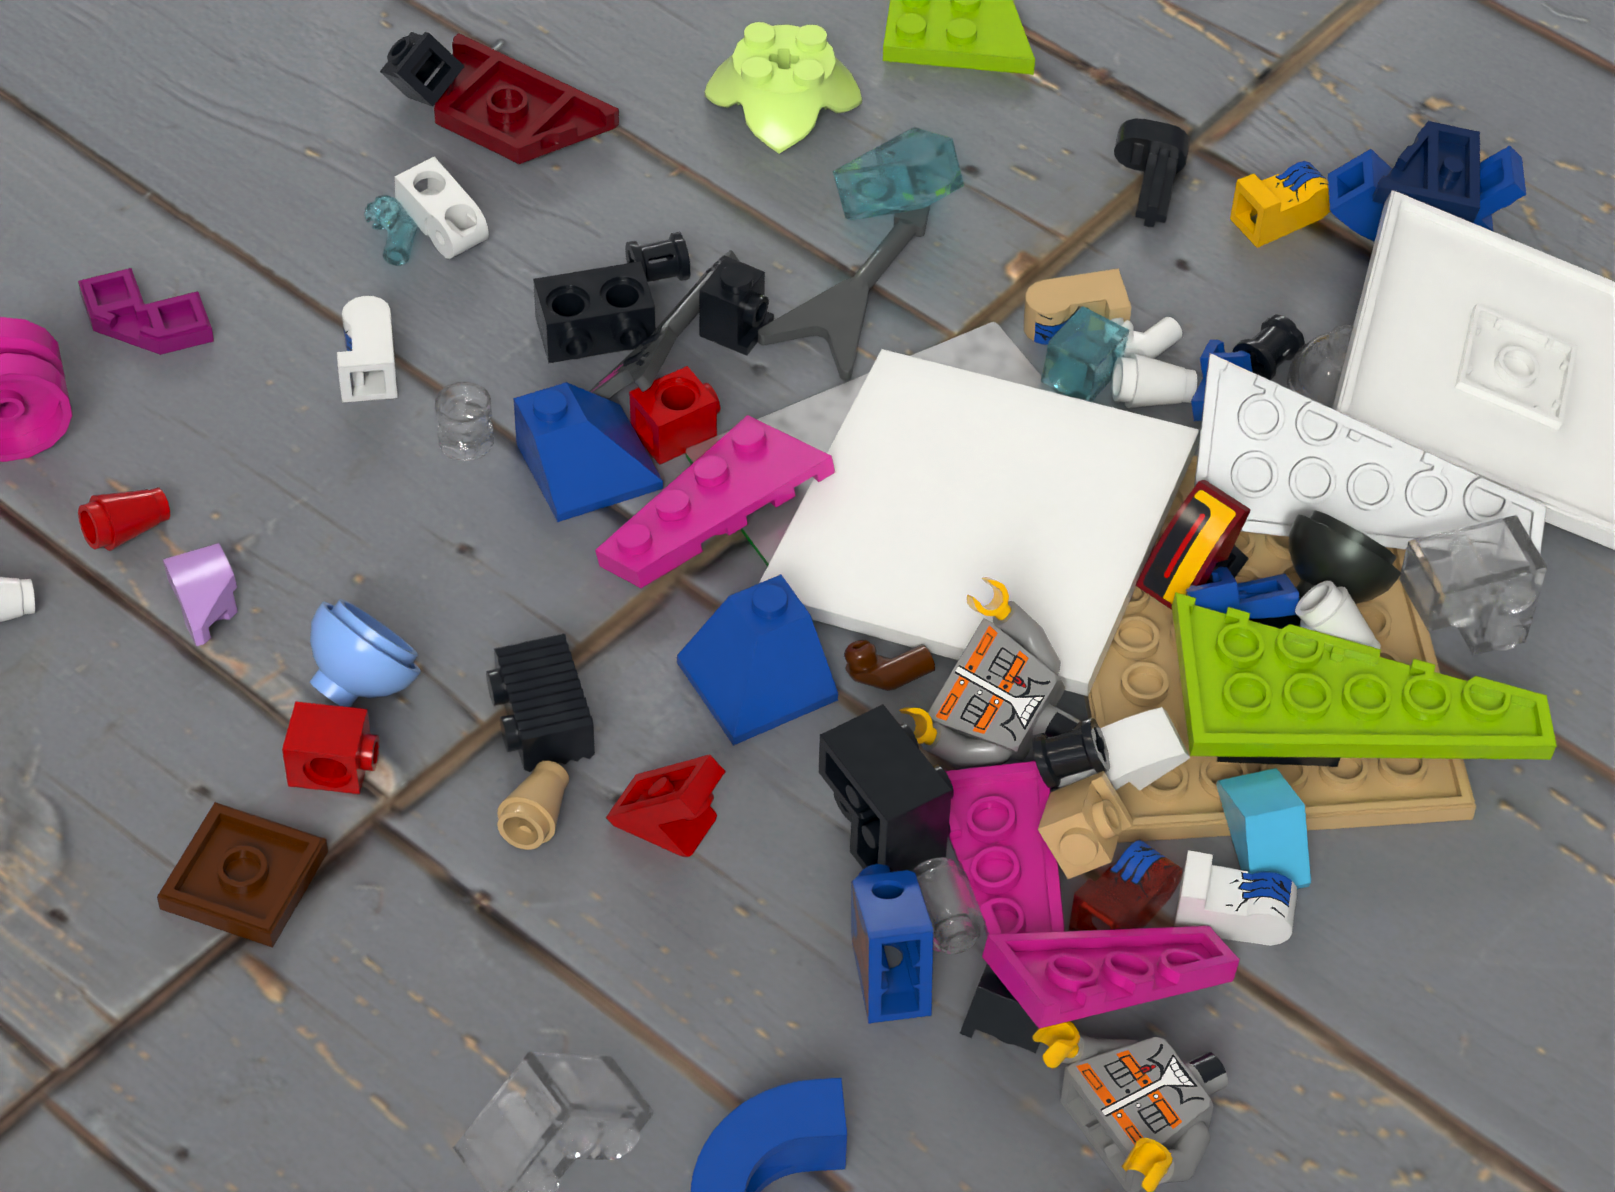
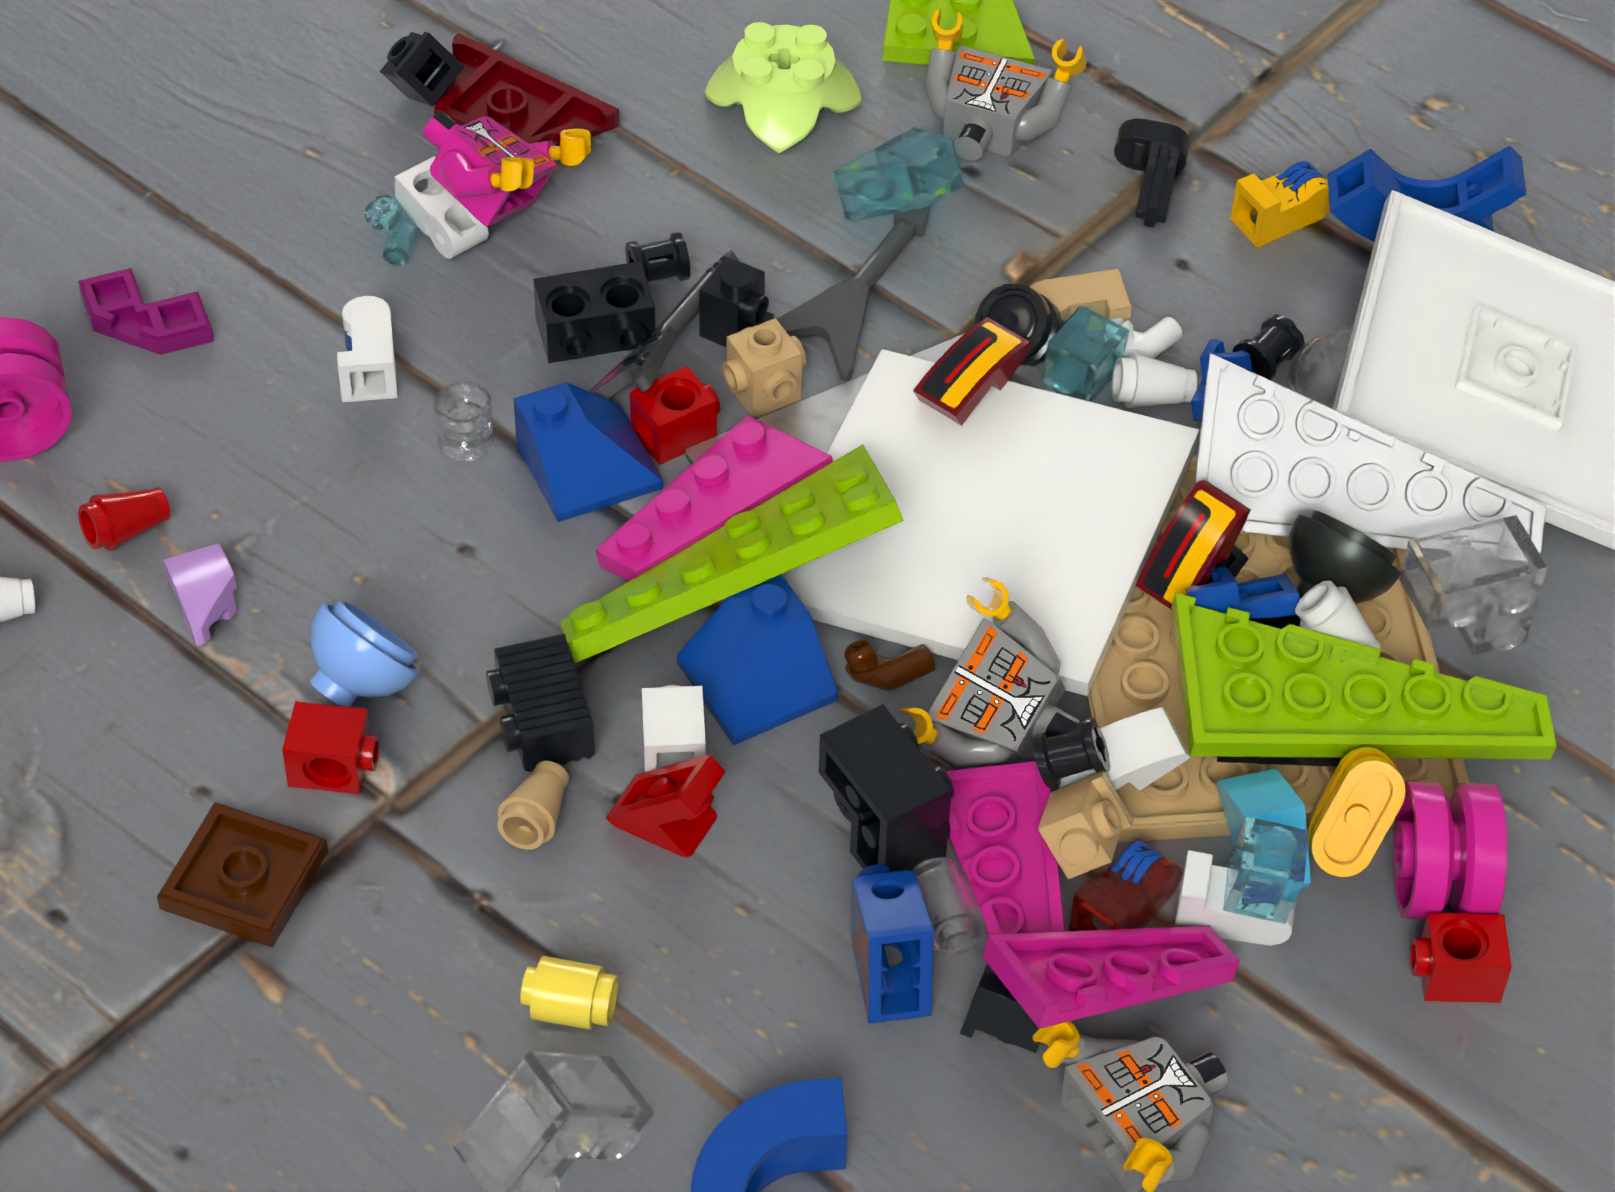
(495, 169): none -> dark pink torso
(569, 993): none -> light yellow brick
(672, 725): none -> white brick
(764, 367): none -> tan brick
(786, 531): none -> lime wing
(968, 369): none -> slope
(994, 99): none -> light grey torso
(1025, 314): none -> black wheel
(1266, 870): none -> clear light blue brick
(1355, 812): none -> yellow brick
(1438, 171): dark blue wing -> none
(1449, 850): none -> dark pink wheel
(1484, 953): none -> red brick

